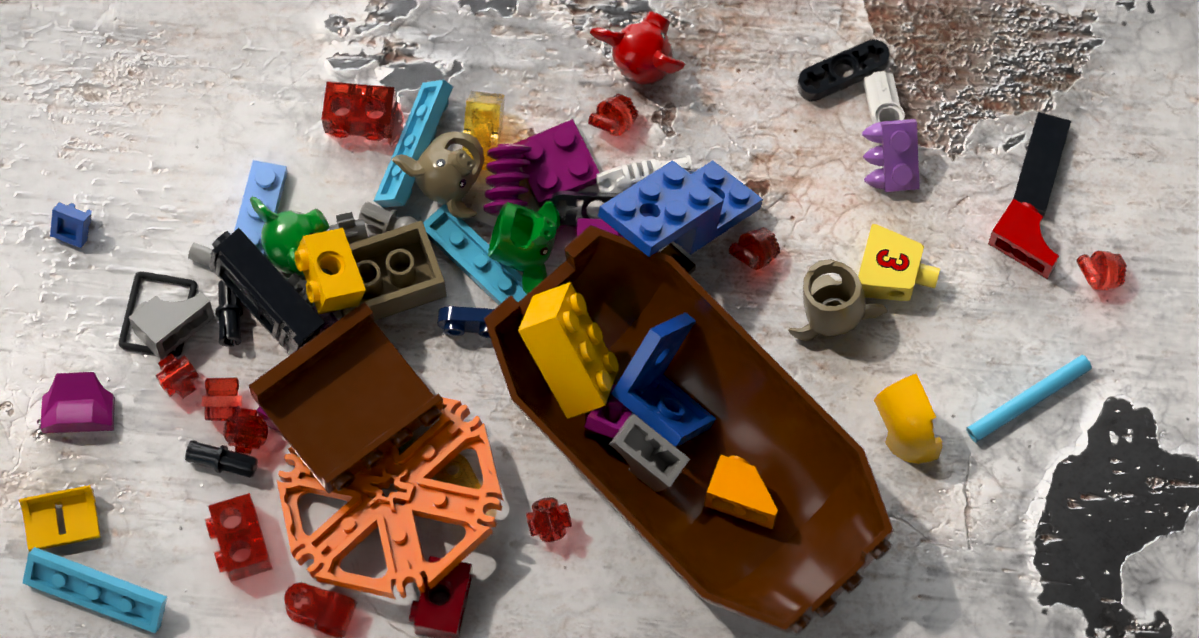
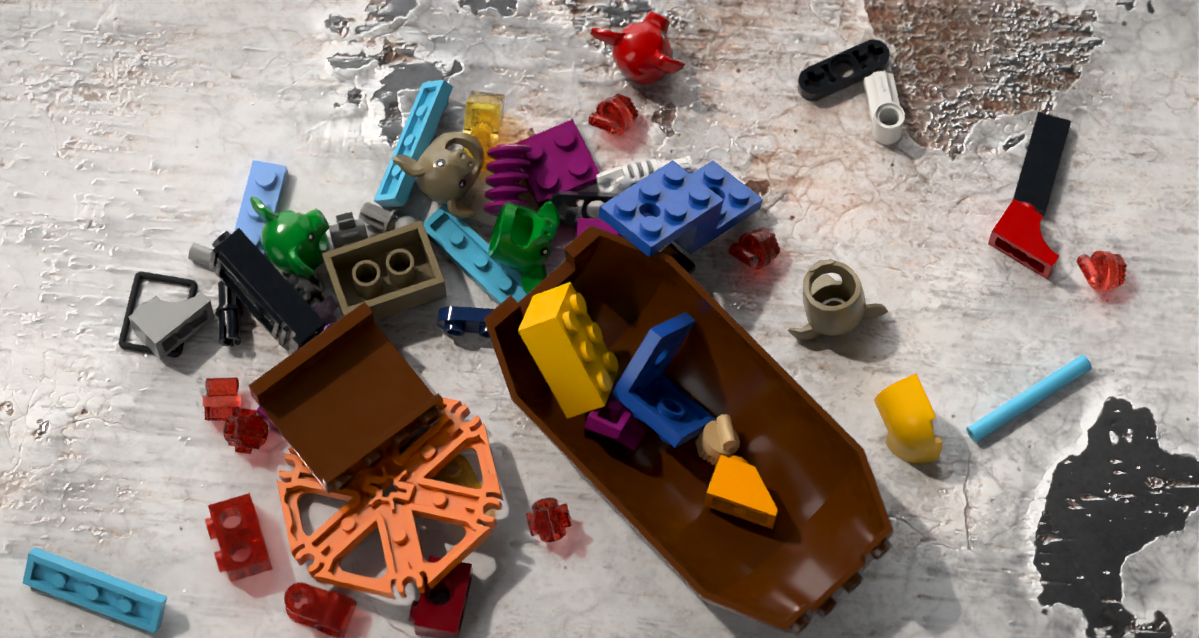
(42, 521): yellow piece -> none
(70, 224): blue tile -> none
(77, 405): magenta slope -> none
(177, 376): clear red gear -> none
(221, 459): black axle -> none
(331, 252): yellow brick -> none
(361, 102): clear red brick -> none
(648, 454): light grey arch -> none
(717, 439): none -> tan piece
(893, 266): light yellow torso -> none
(896, 155): medium lavender plate -> none

